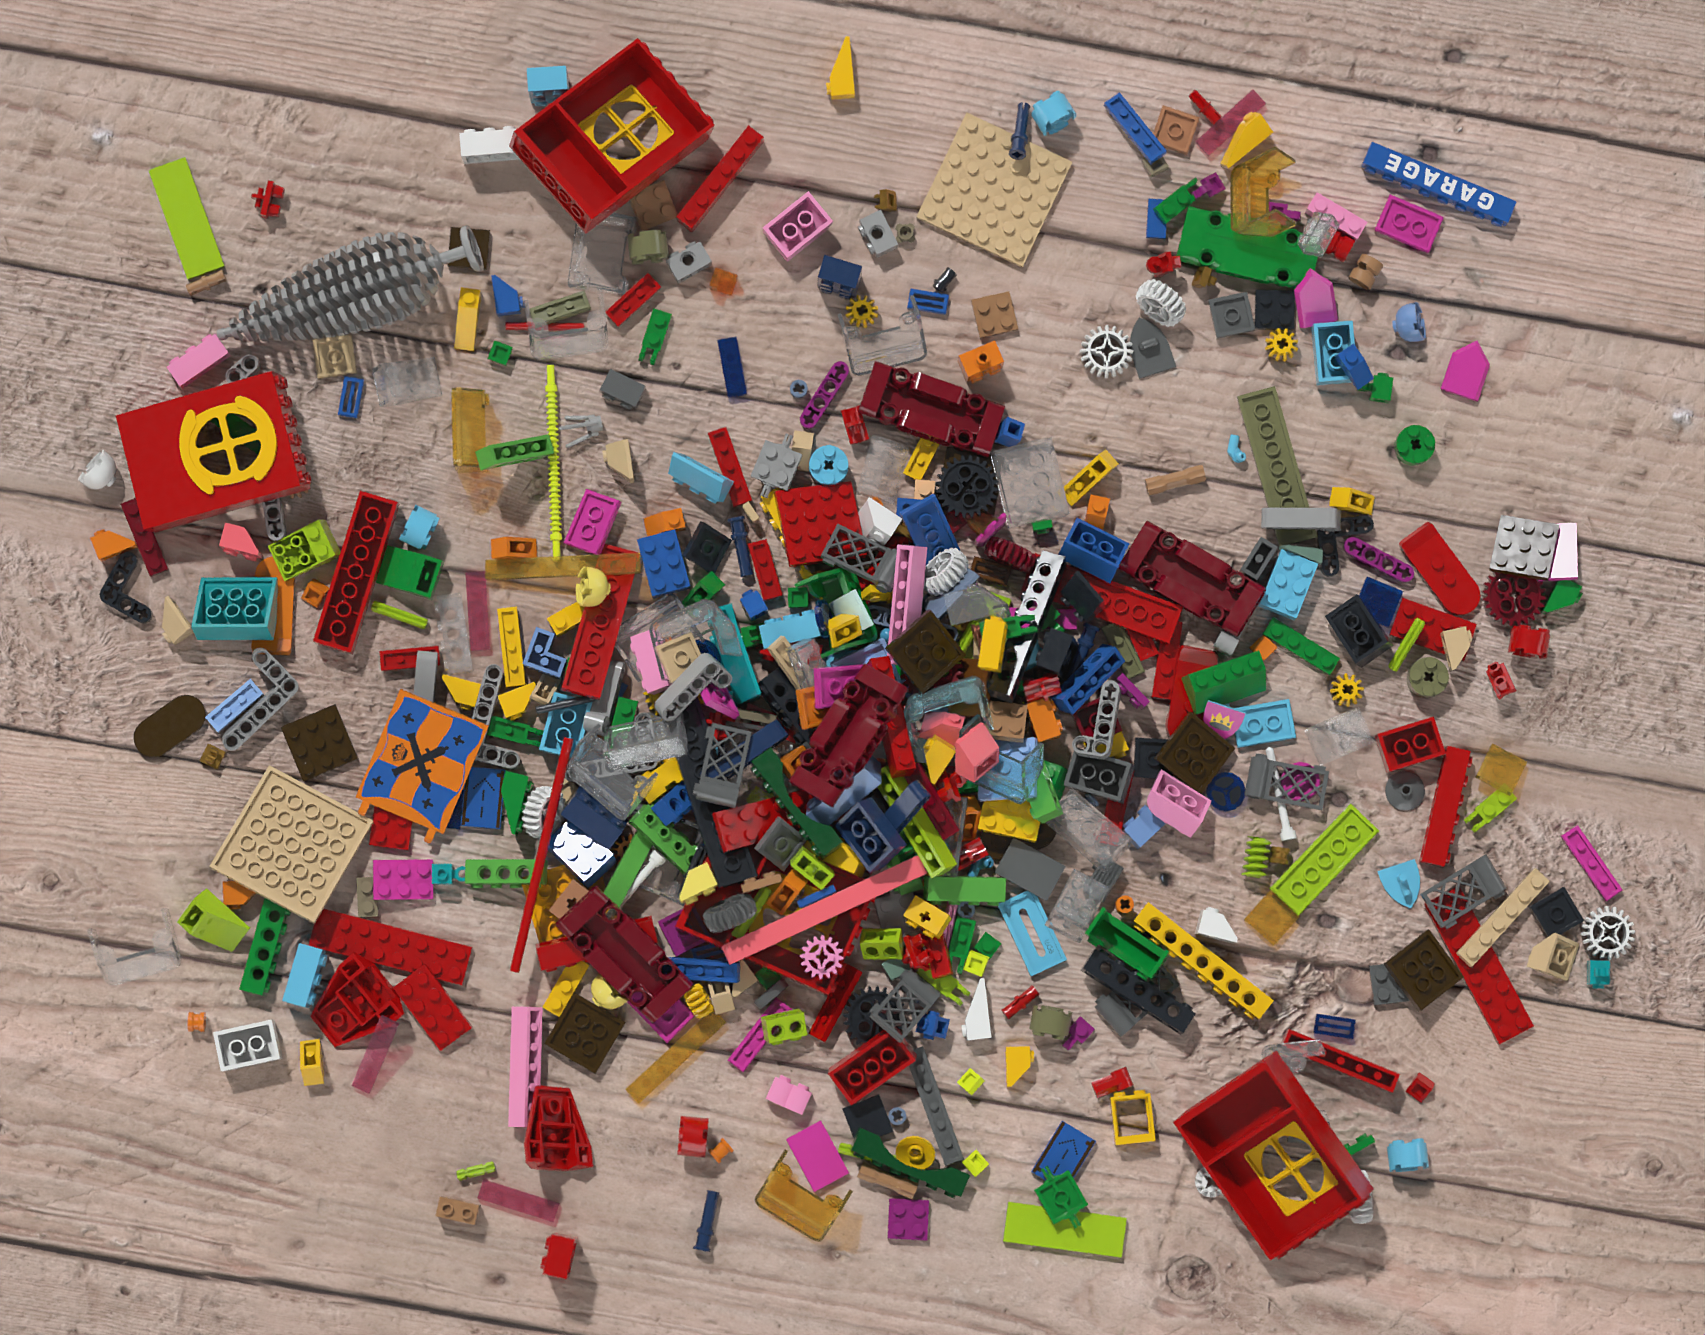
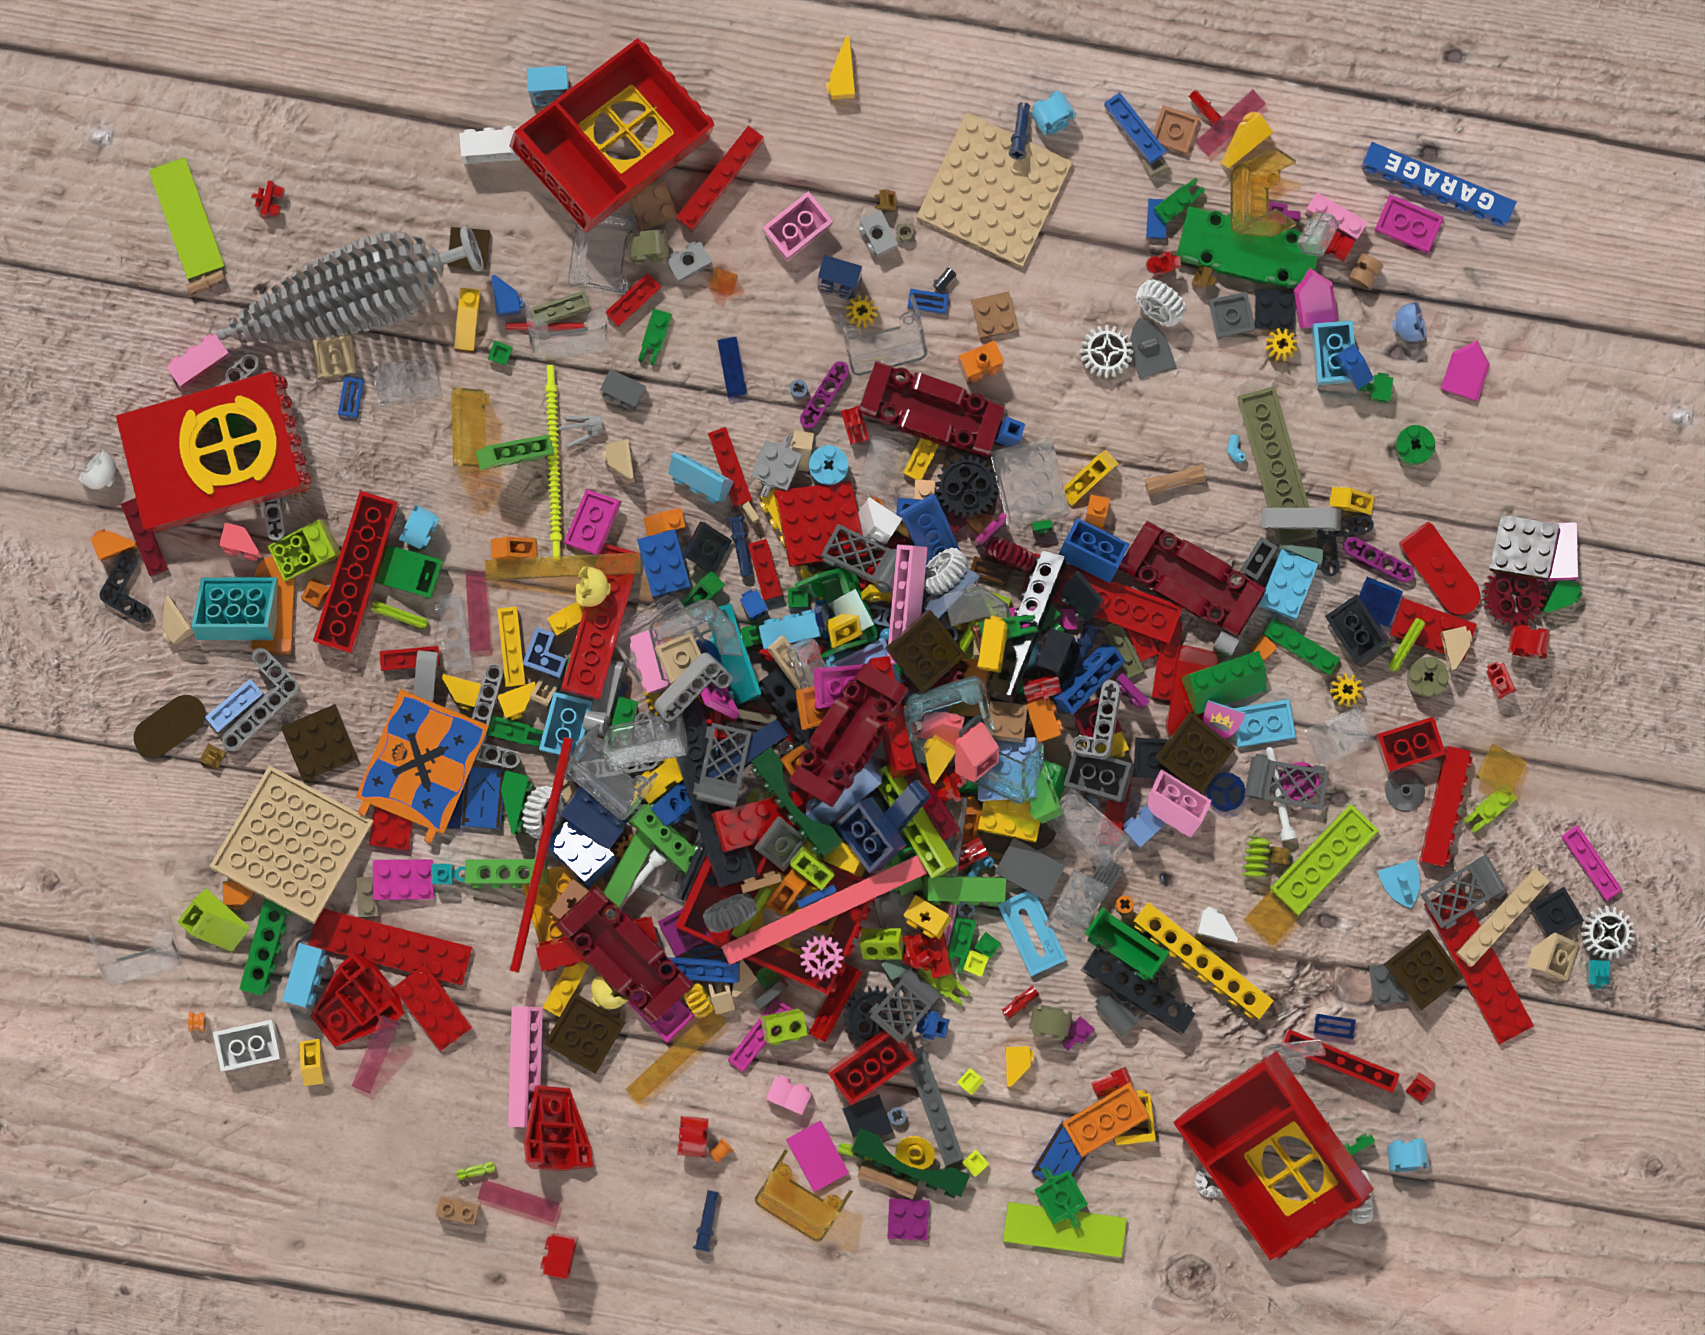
(563, 704): black bar -> none
(698, 882): light yellow slope -> none
(977, 1019): white slope -> none
(1106, 1119): none -> orange tile
(1211, 185): magenta plate -> none

